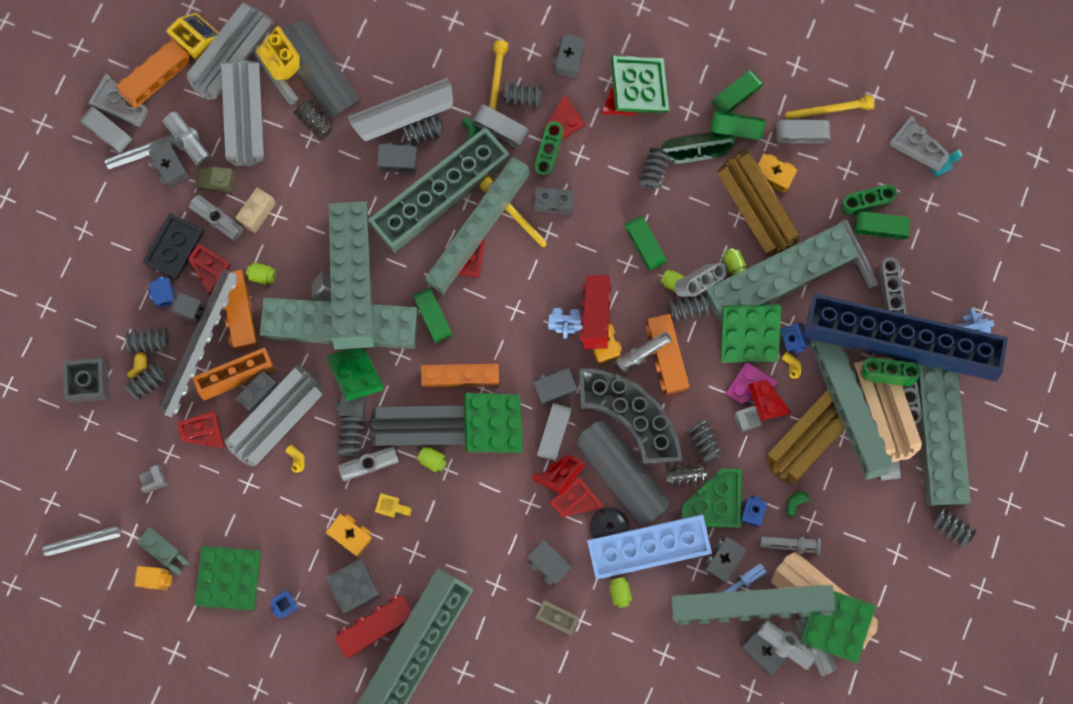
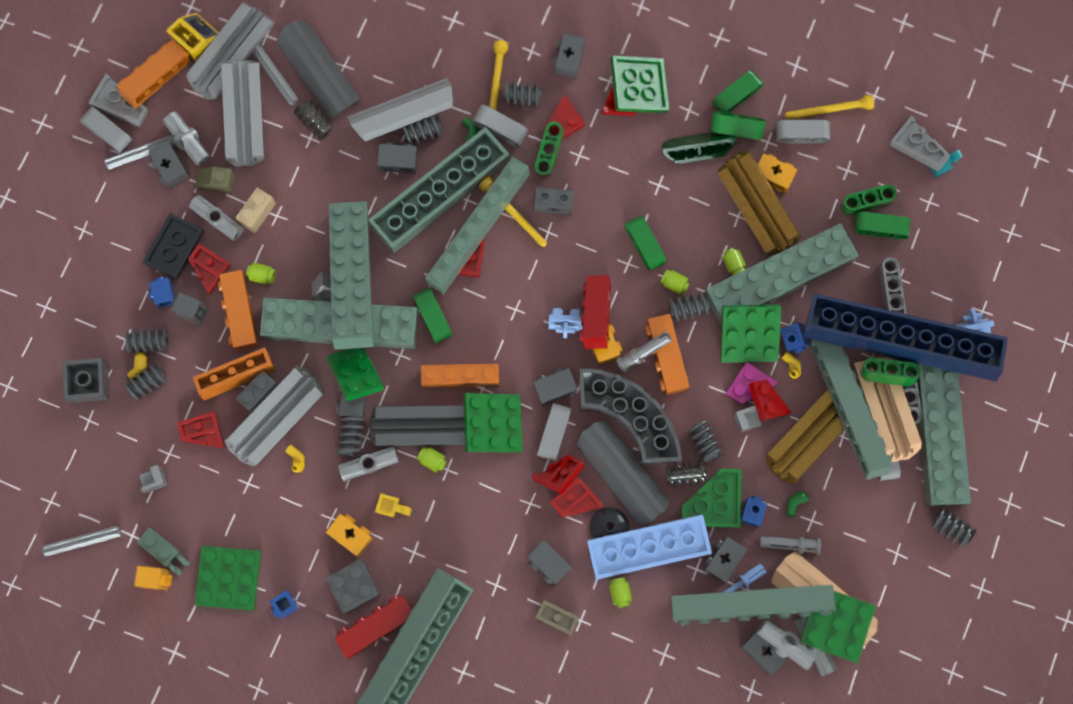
(194, 350): light grey plate -> none
(279, 55): yellow slope -> none
(653, 169): dark grey piece -> none
(700, 279): light grey beam -> none
(861, 261): light grey axle -> none

